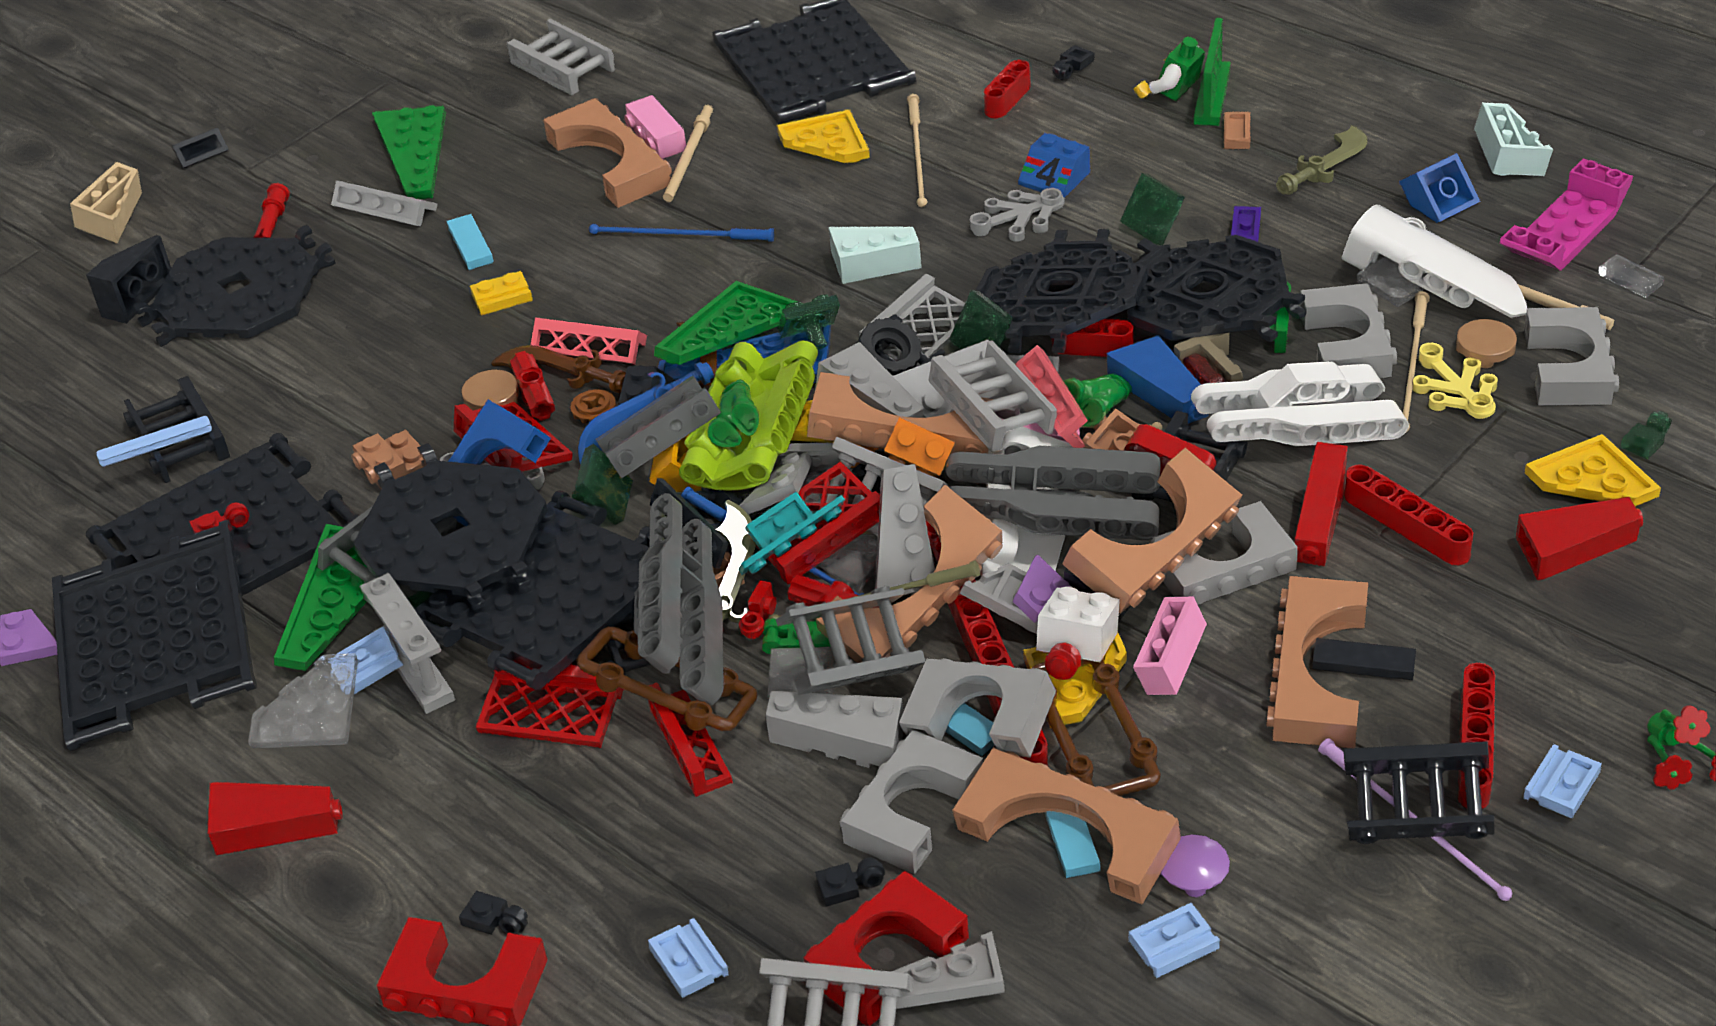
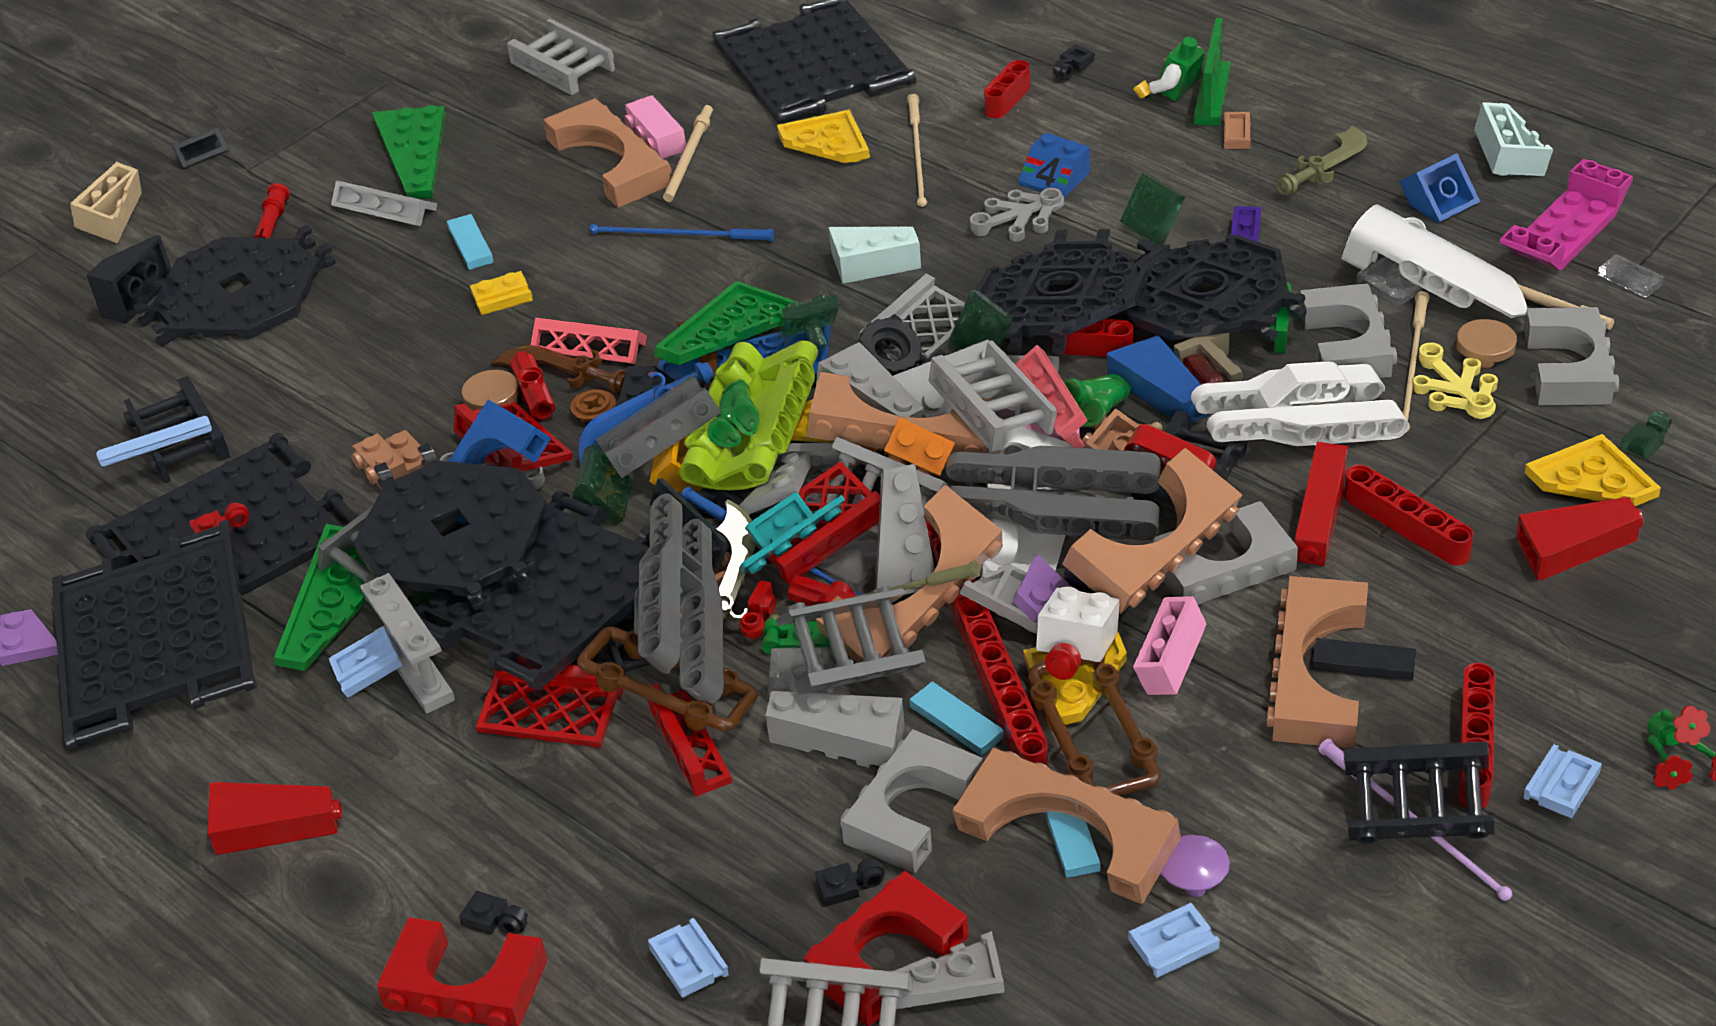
(310, 708): clear plate -> none
(949, 683): light grey arch -> none

